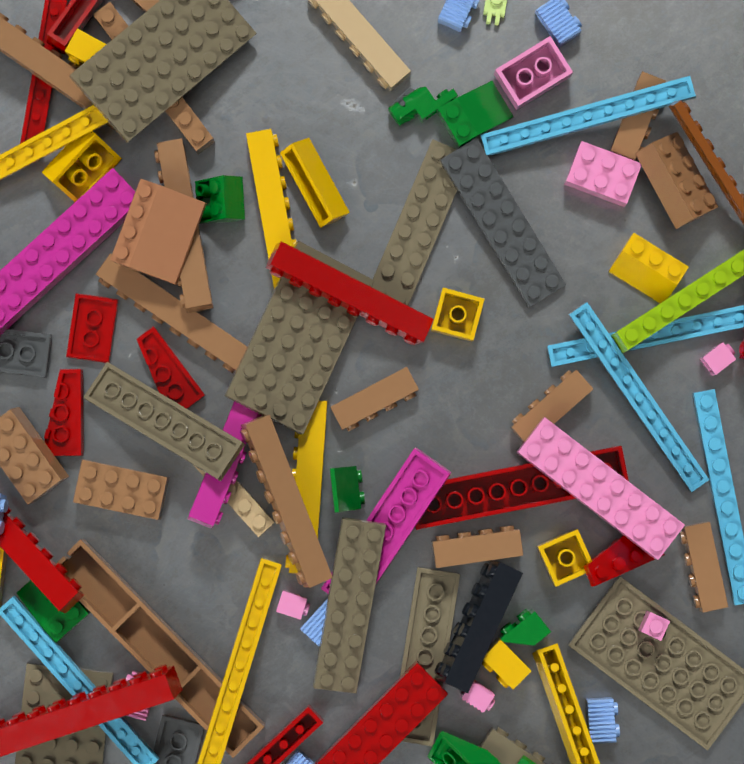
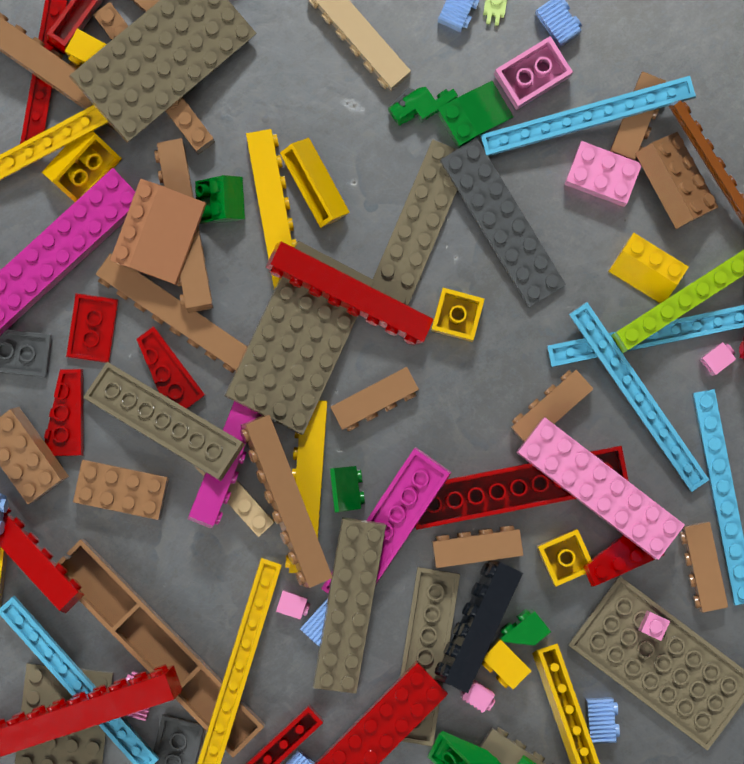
(48, 616): green slope -> none

